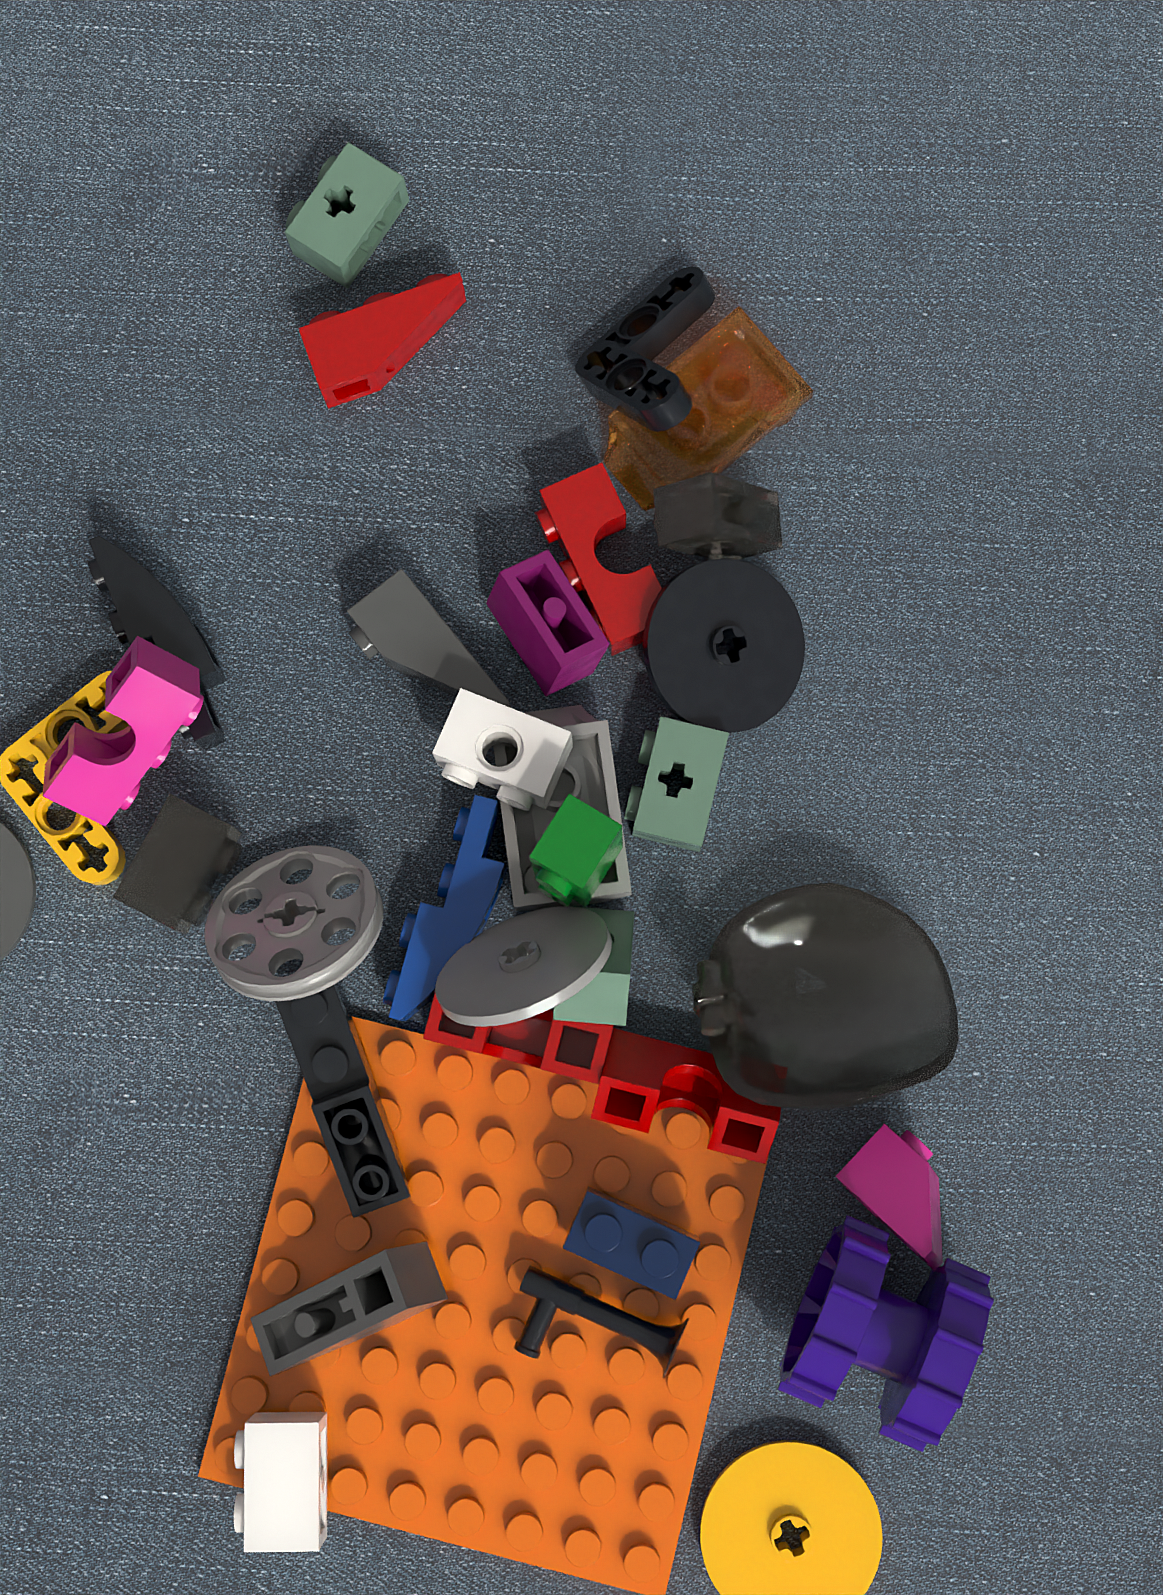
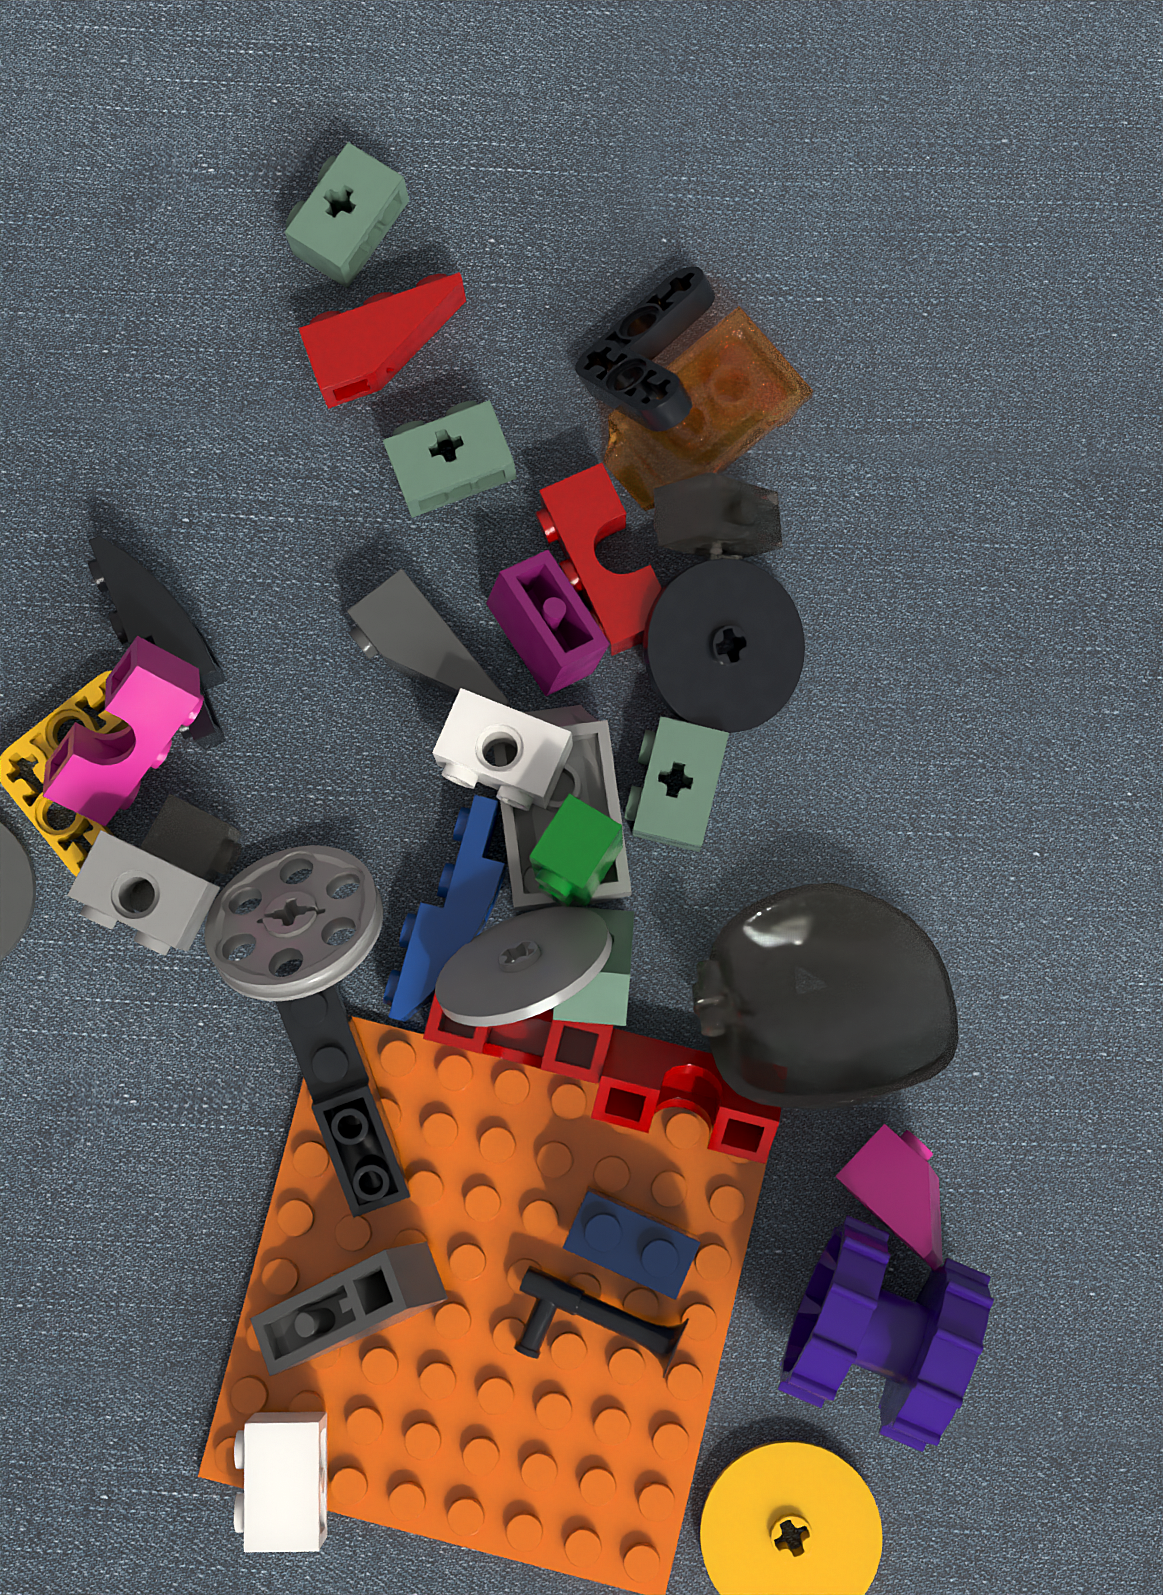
(113, 872): none -> light grey brick
(426, 476): none -> sand green brick

